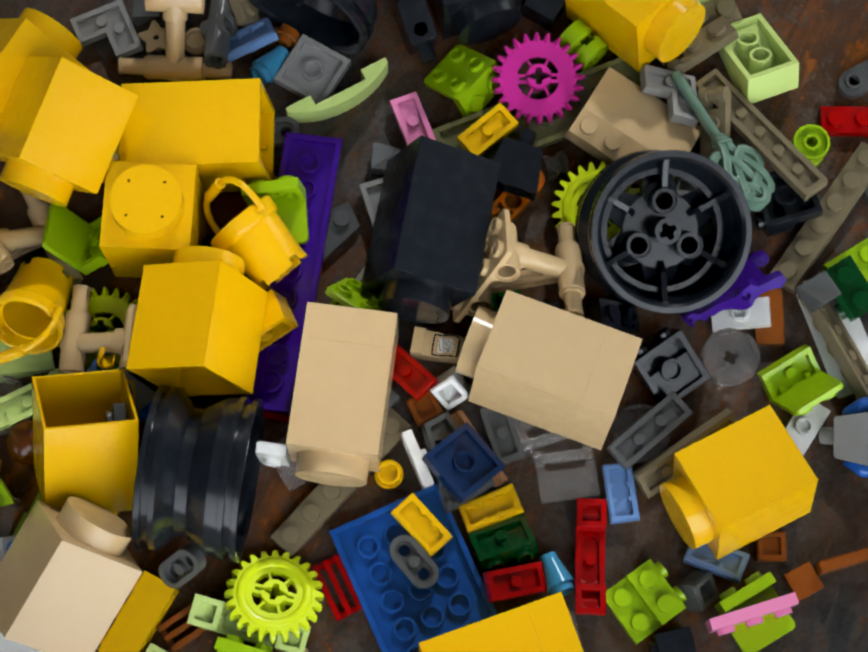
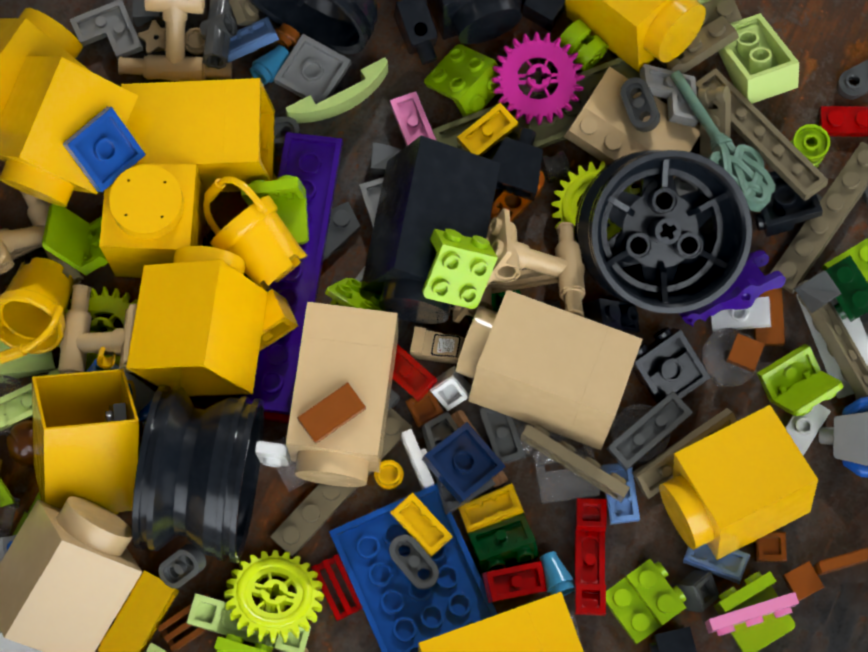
(104, 149): none -> blue plate
(331, 413): none -> dark orange tile
(459, 268): none -> lime bracket
(585, 468): none -> dark tan plate
(641, 106): none -> dark grey plate
(745, 352): none -> dark orange tile

